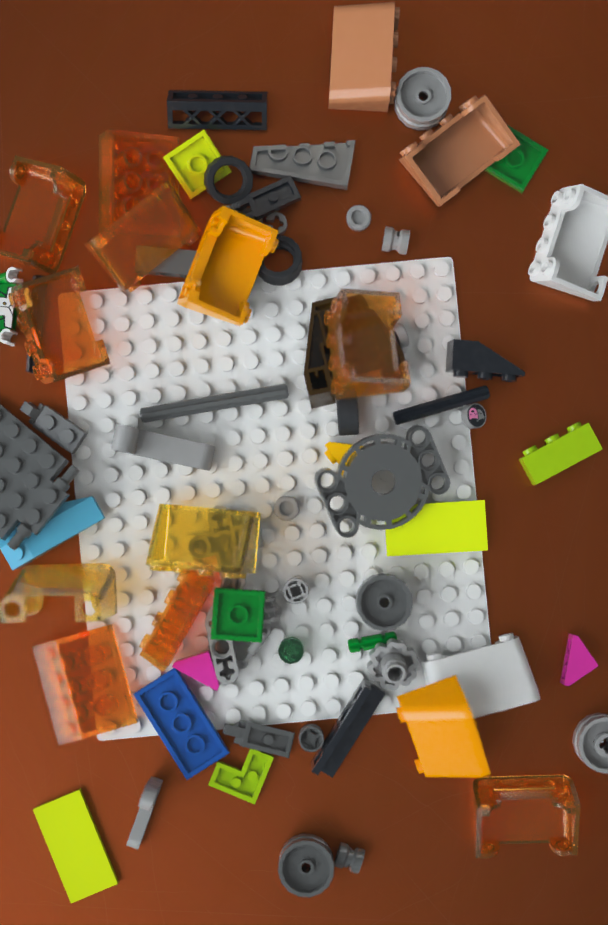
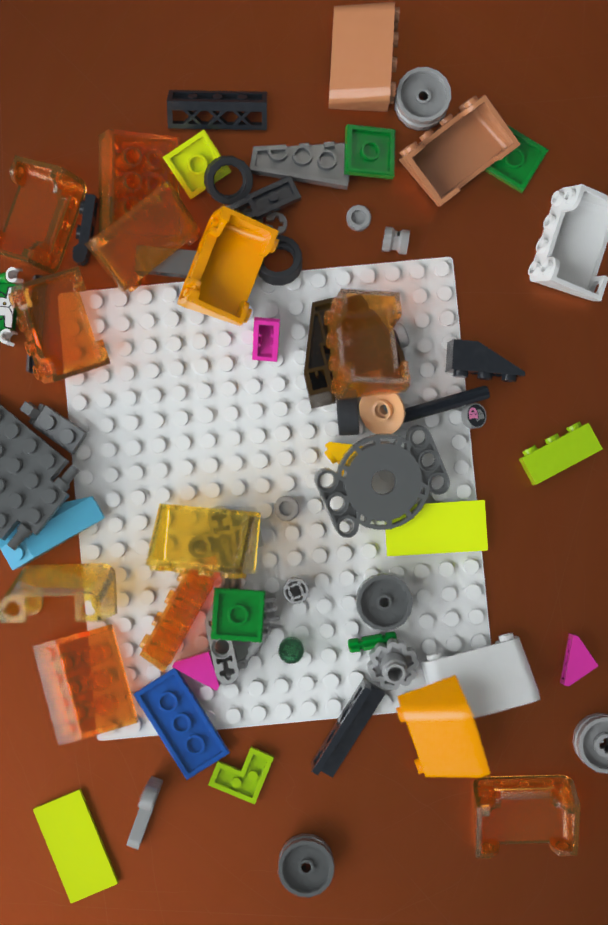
(86, 230): none -> black hinge
(162, 447): light grey beam -> none
(214, 403): dark grey axle -> none
(261, 737): dark grey hinge -> none
(266, 339): none -> dark pink slope
(313, 740): dark grey wheel -> none
(349, 858): dark grey wheel -> none
(369, 151): none -> green tile
(376, 418): none -> light nougat dish

